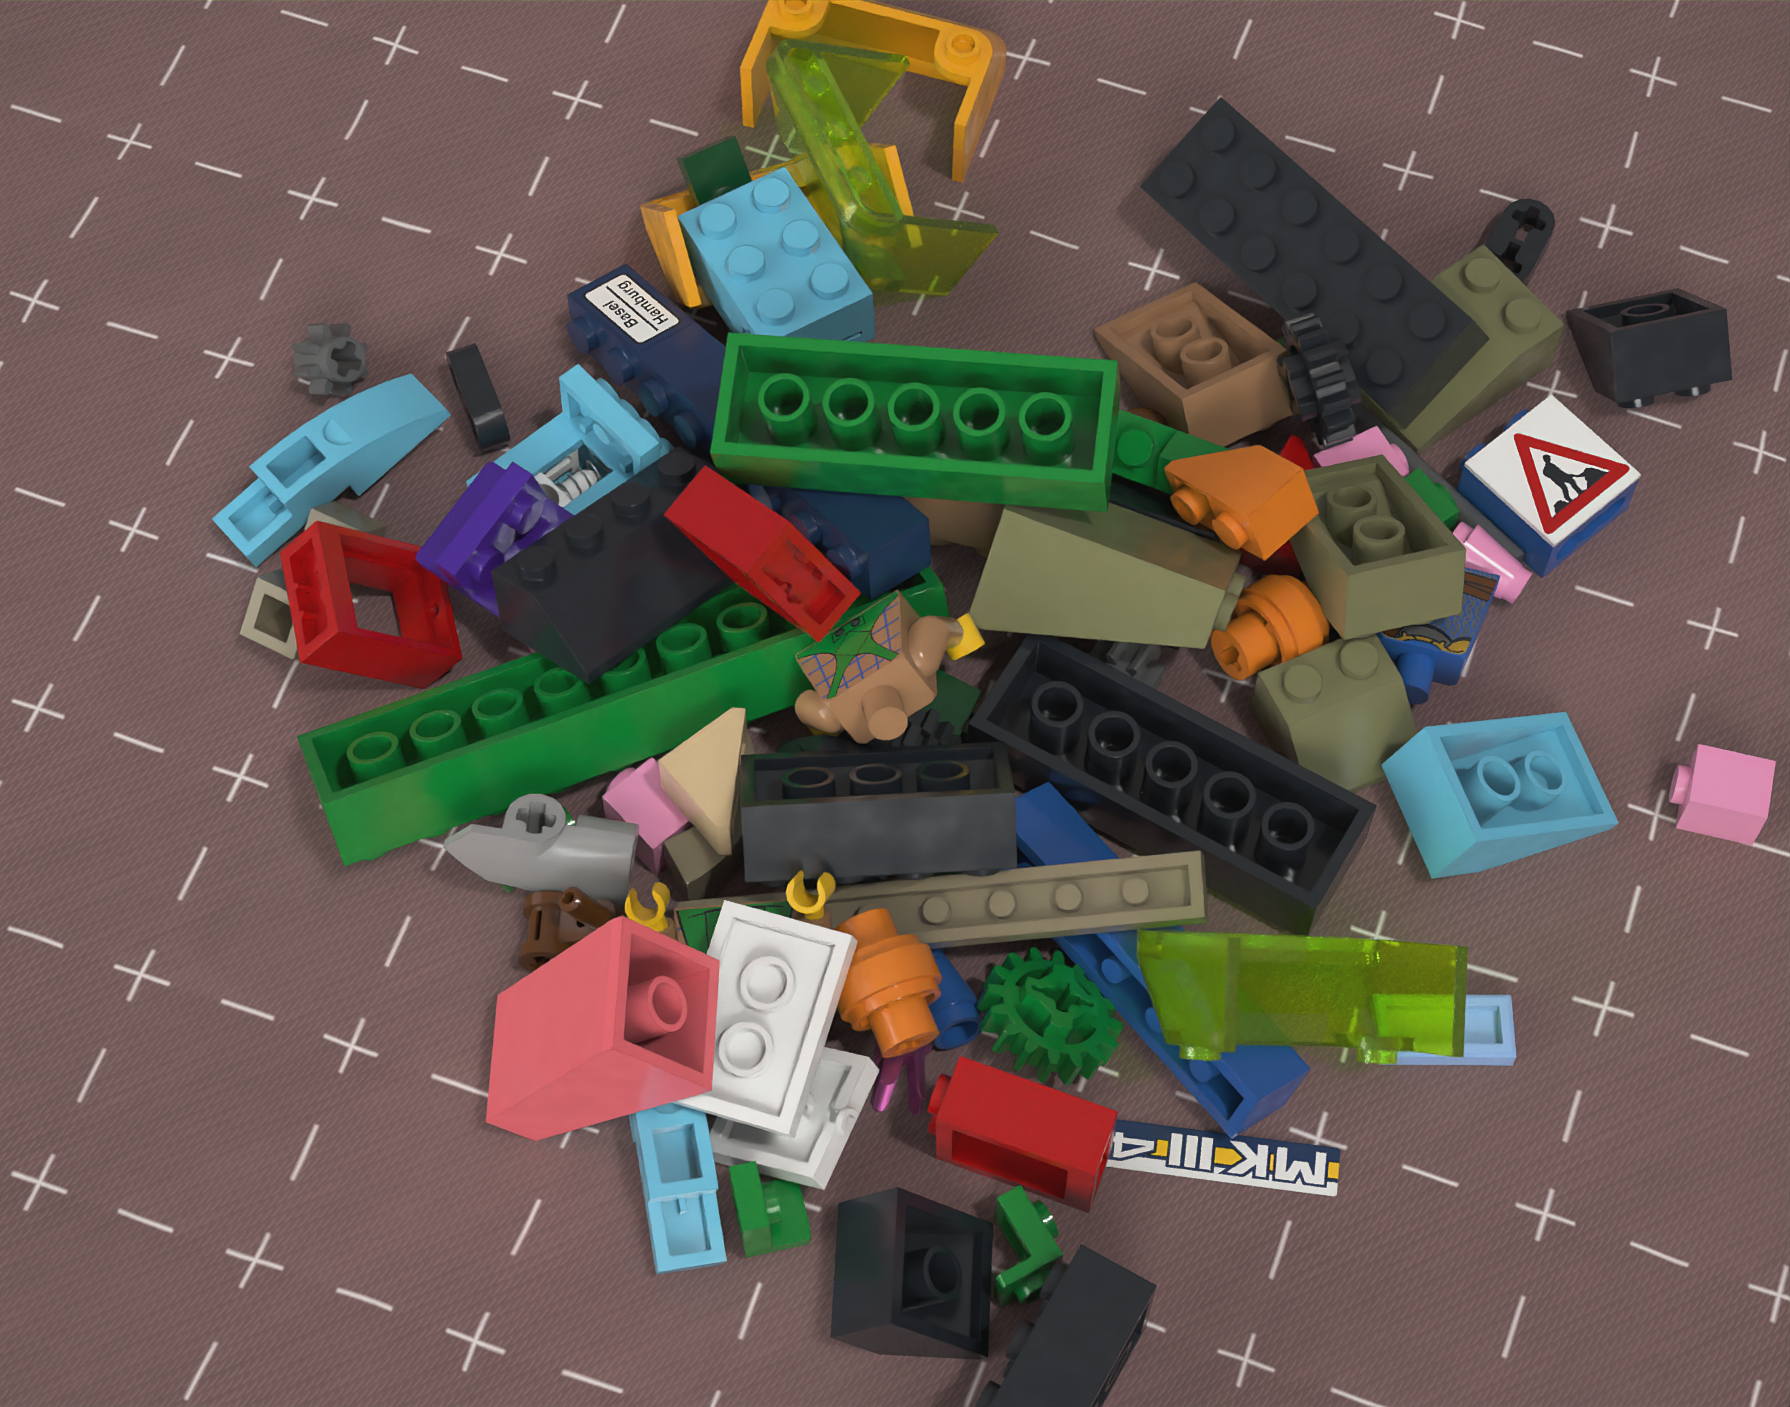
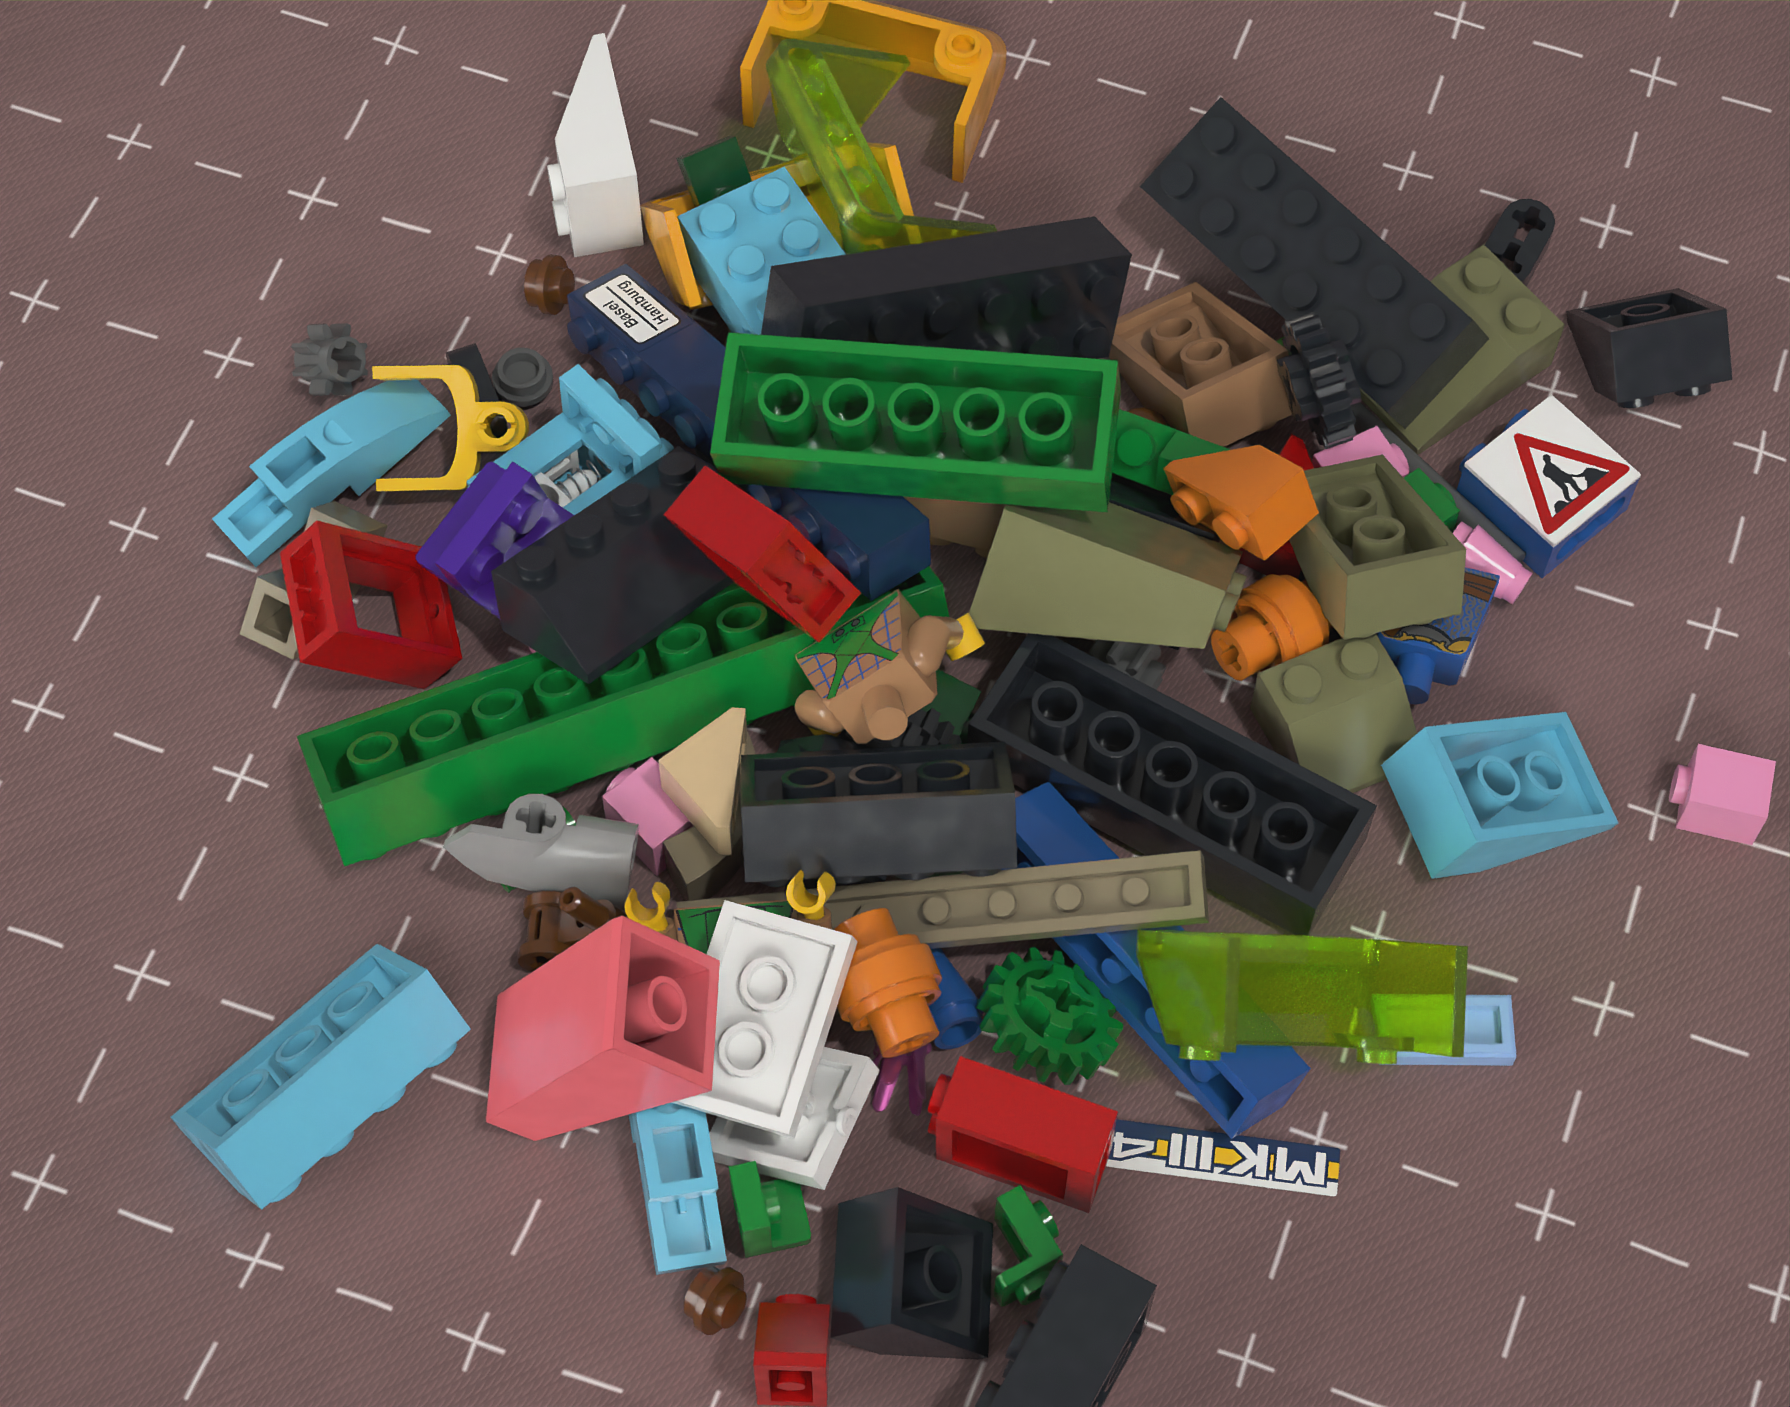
(322, 1074): none -> medium azure slope
(472, 423): none -> yellow piece
(522, 377): none -> dark grey plate
(548, 284): none -> reddish brown plate
(595, 170): none -> white slope
(715, 1299): none -> reddish brown plate
(792, 1352): none -> red slope
(996, 291): none -> black brick

